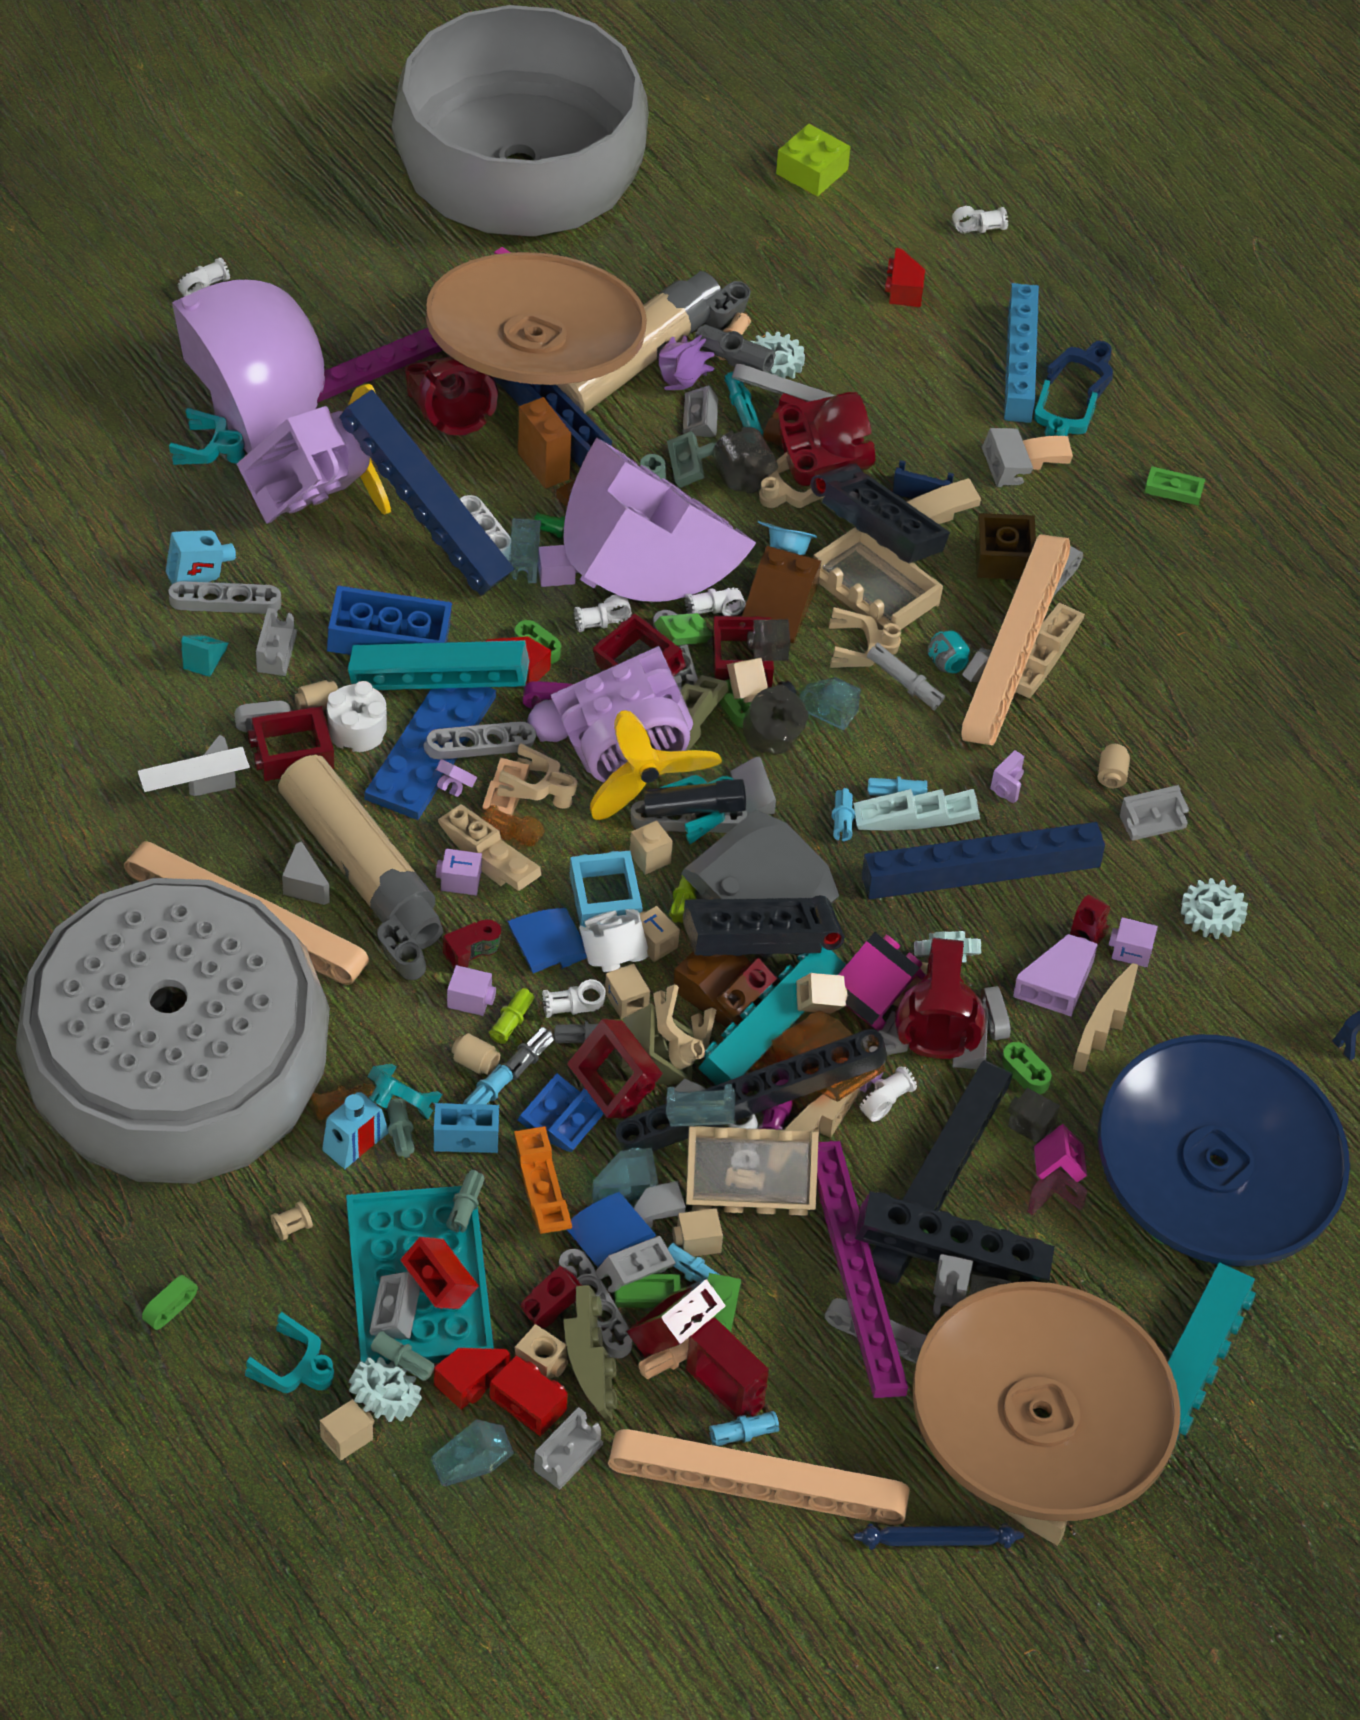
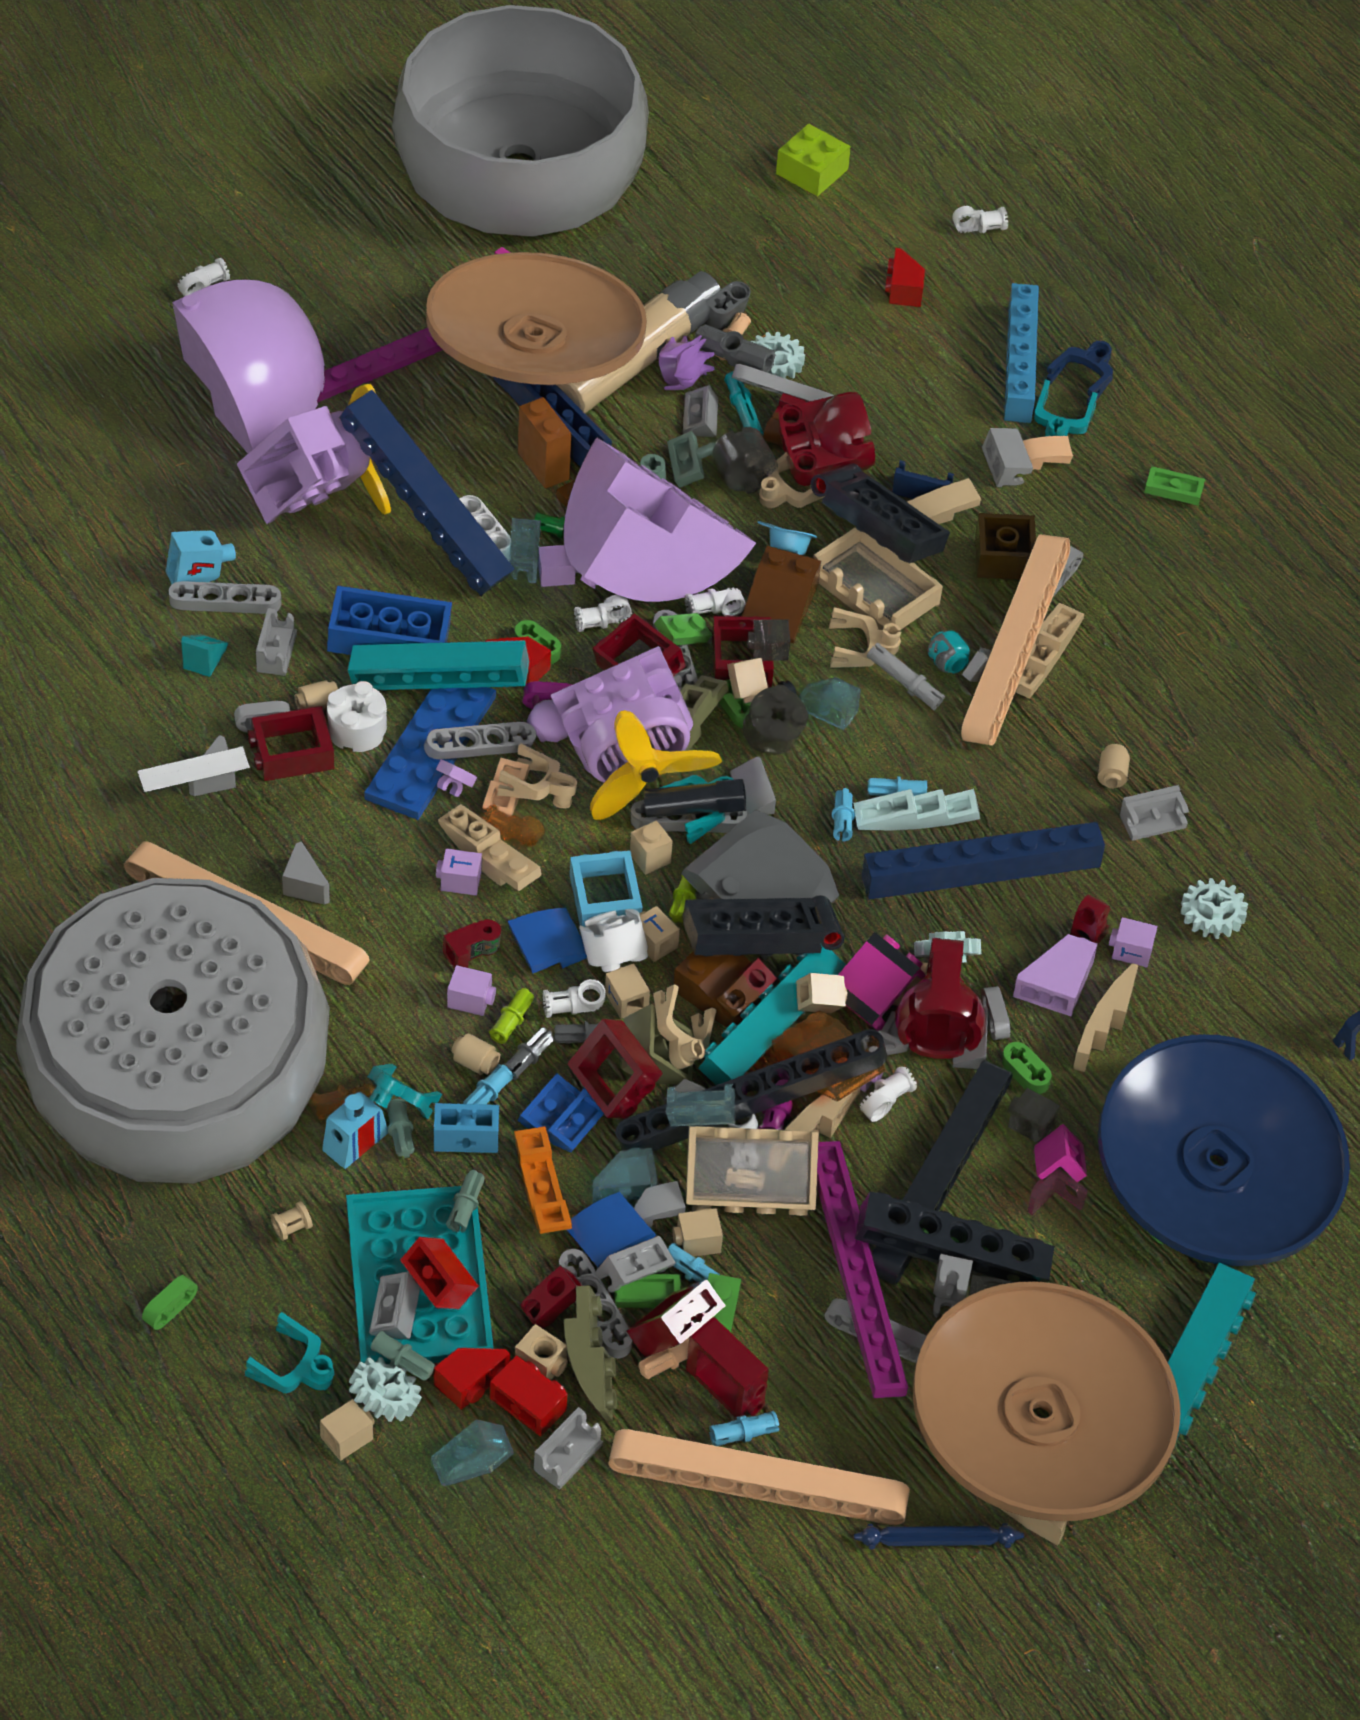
(223, 441): teal piece -> none
(367, 860): tan piece -> none
(455, 403): dark red piece -> none
(1007, 776): lavender bracket -> none

